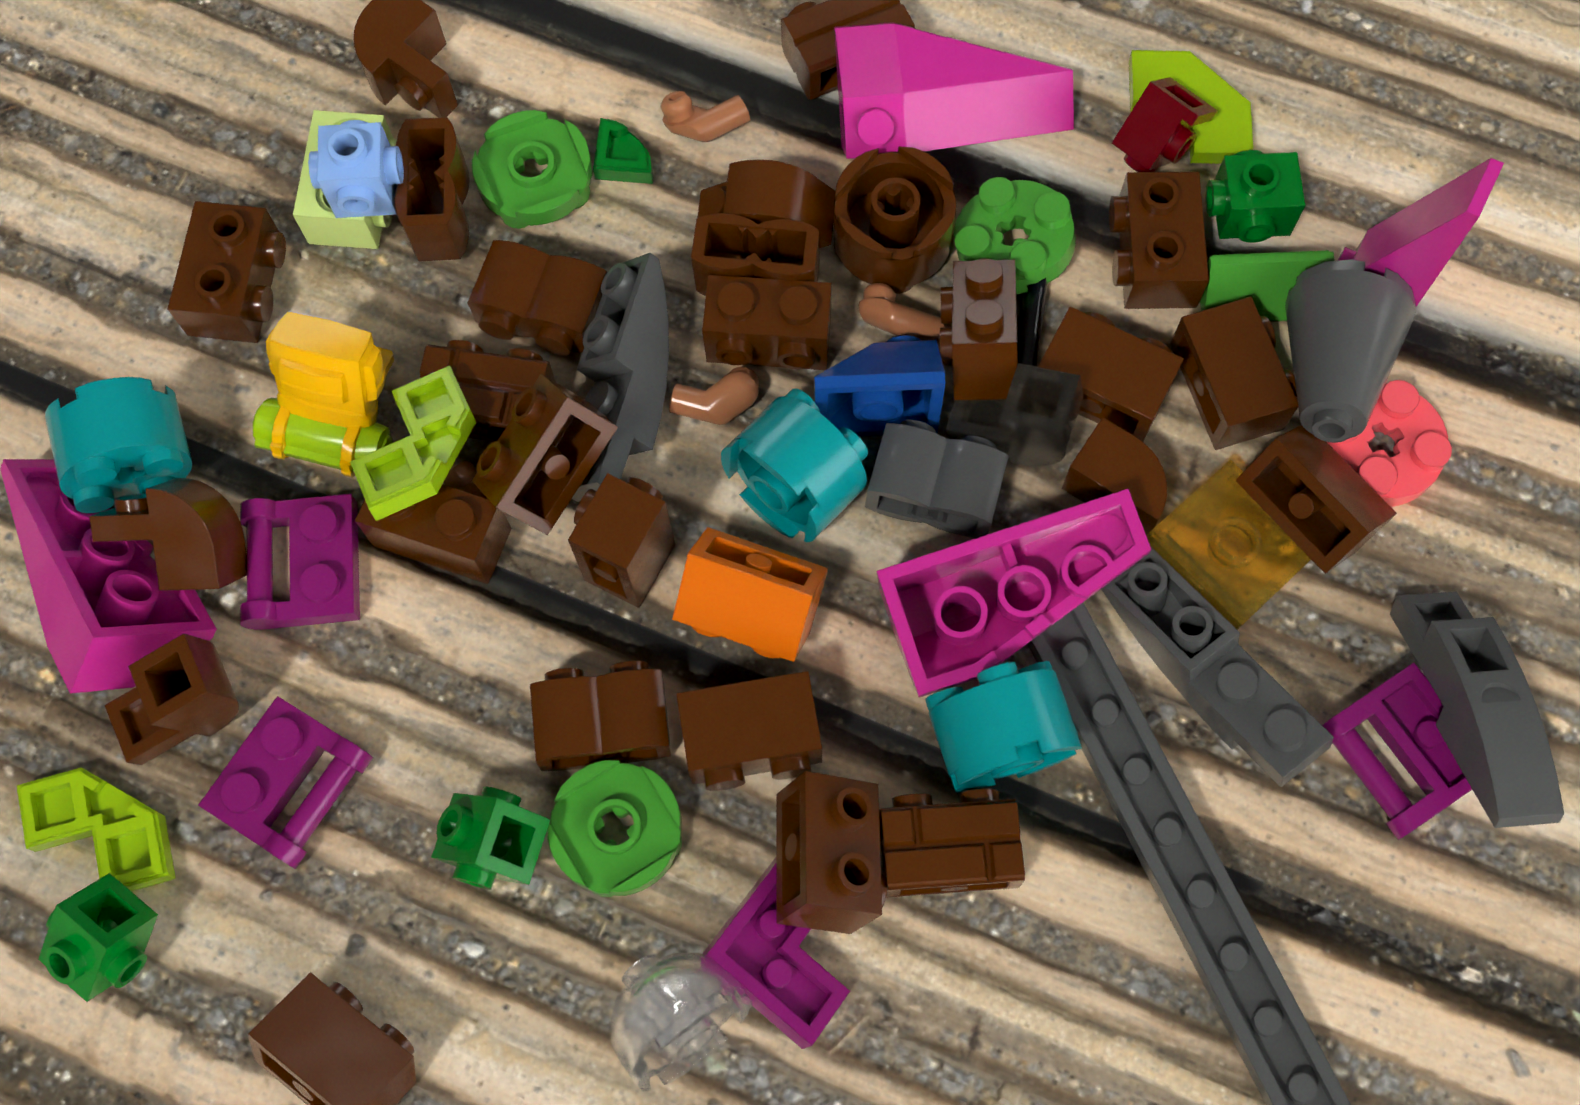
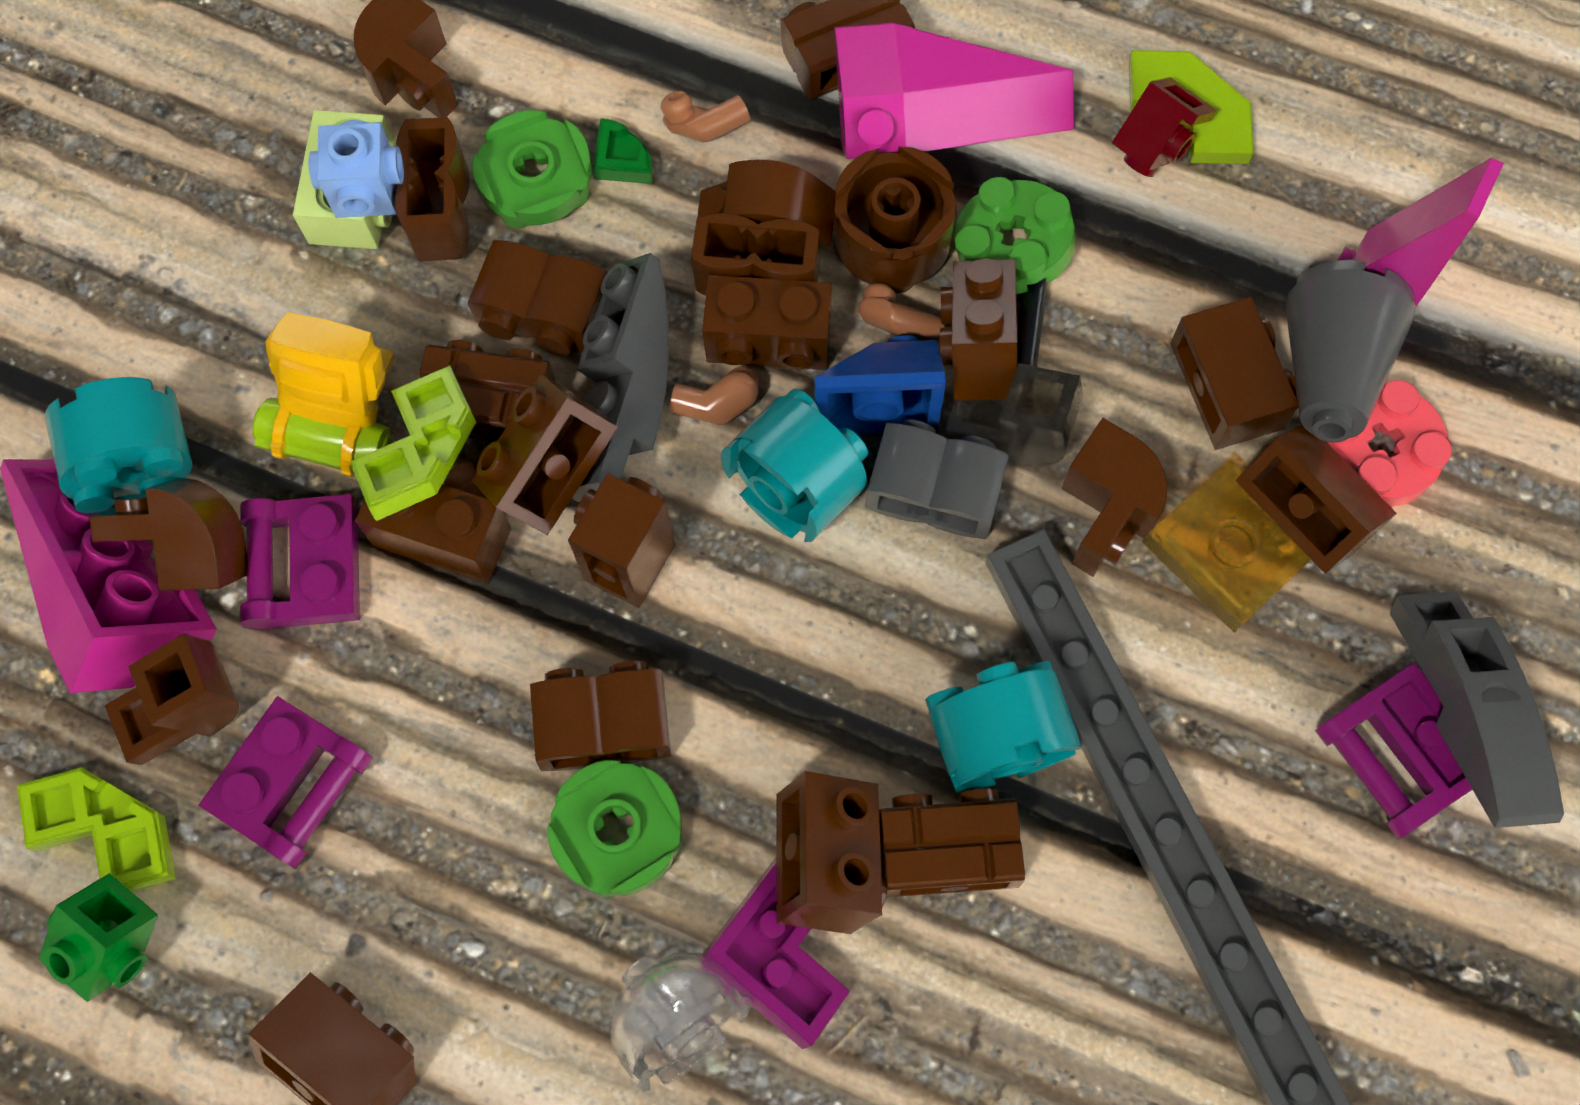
(227, 272): reddish brown brick -> none
(489, 838): green brick -> none
(749, 594): orange brick -> none
(750, 730): reddish brown brick -> none
(1002, 590): dark pink wedge -> none
(1119, 373): reddish brown brick -> none
(1160, 240): reddish brown brick -> none
(1213, 672): dark grey slope -> none
(1256, 195): green brick -> none
(1259, 276): bright green slope -> none

